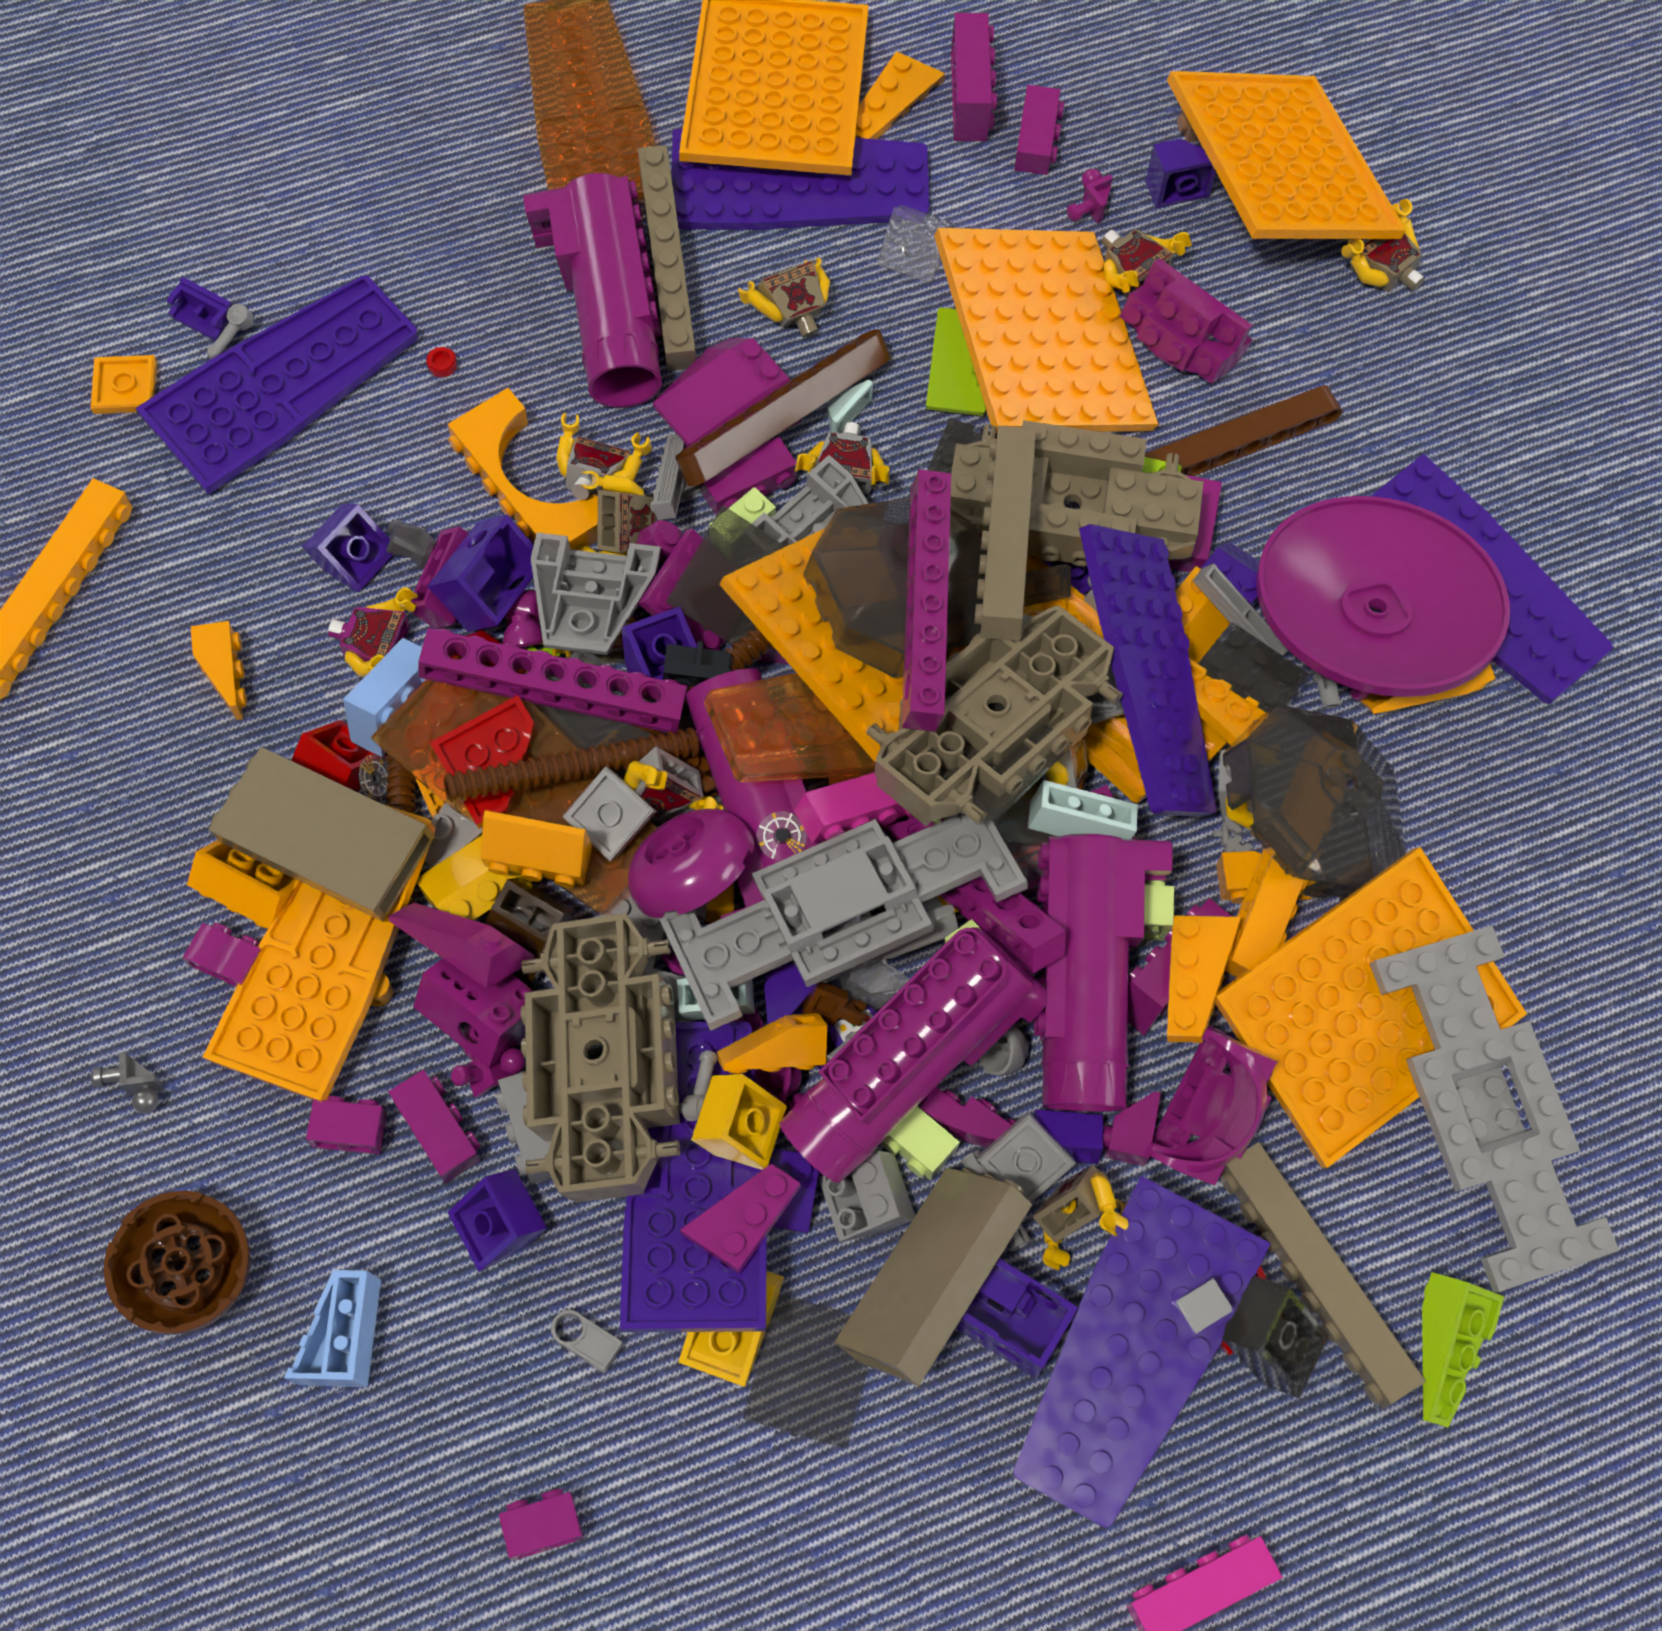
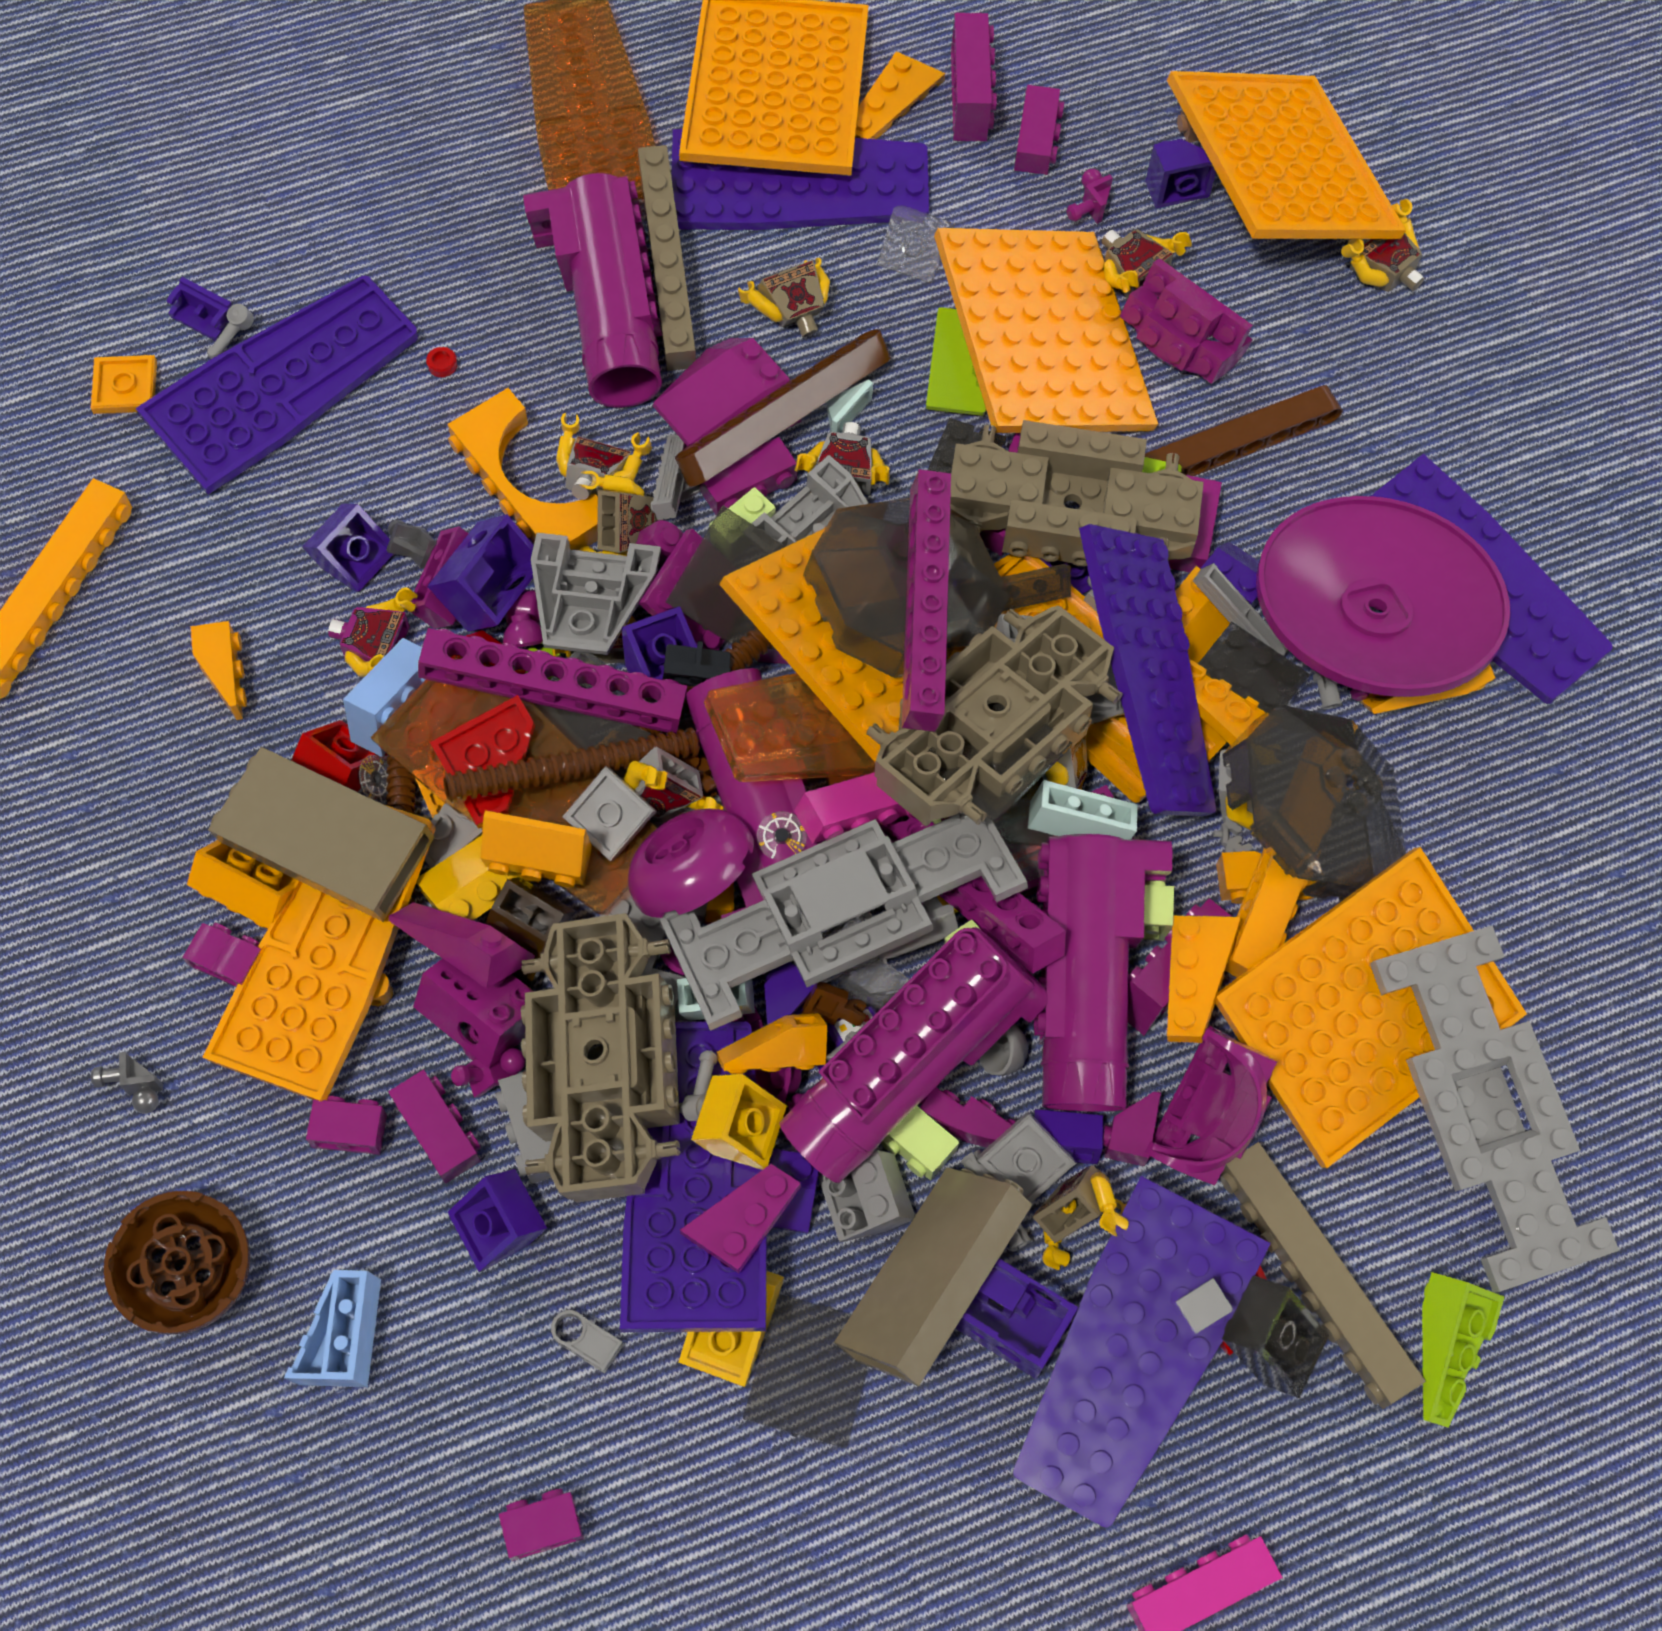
(1007, 534): dark tan brick -> none

